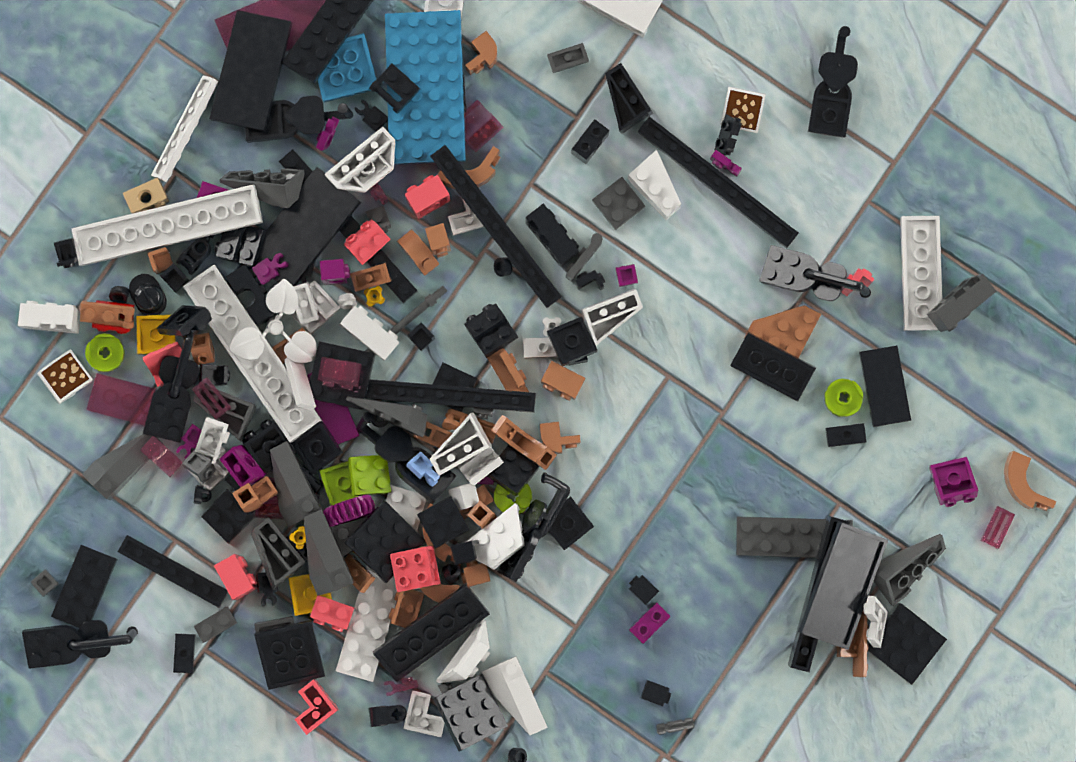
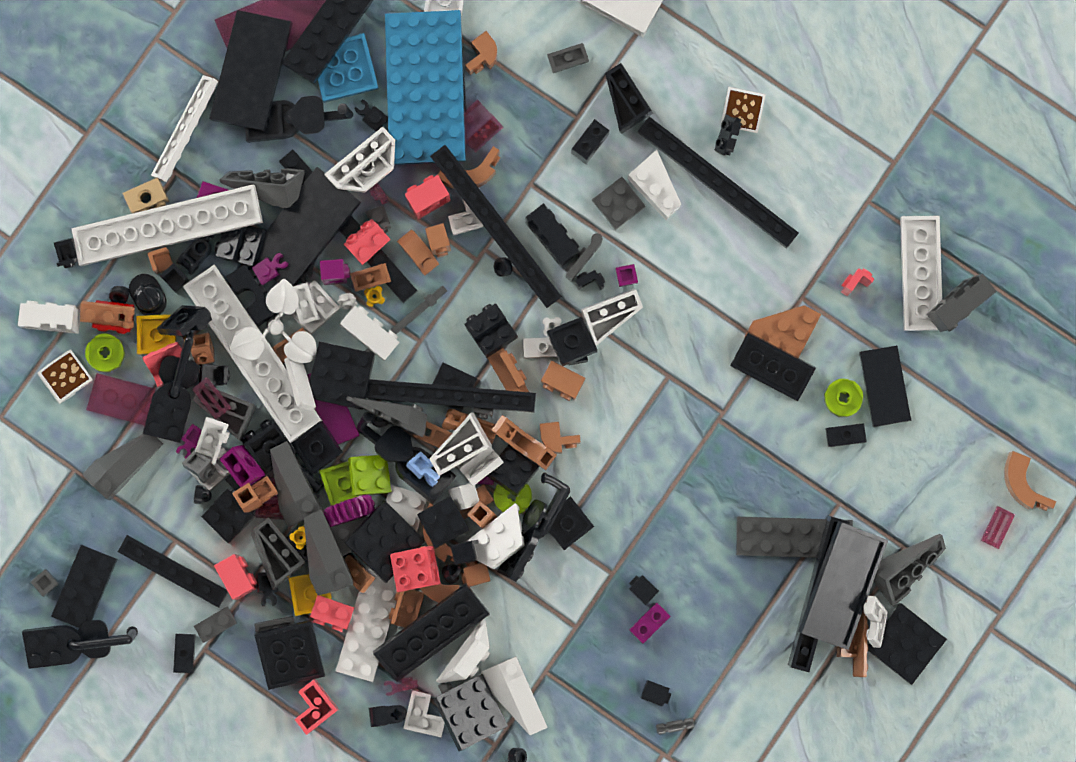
(161, 456): clear pink slope -> none
(325, 137): magenta plate -> none
(339, 372): clear pink brick -> none
(398, 83): black plate -> none
(421, 336): black panel -> none
(721, 161): magenta plate -> none
(789, 268): plate -> none
(832, 110): black plate -> none
(954, 482): magenta plate -> none

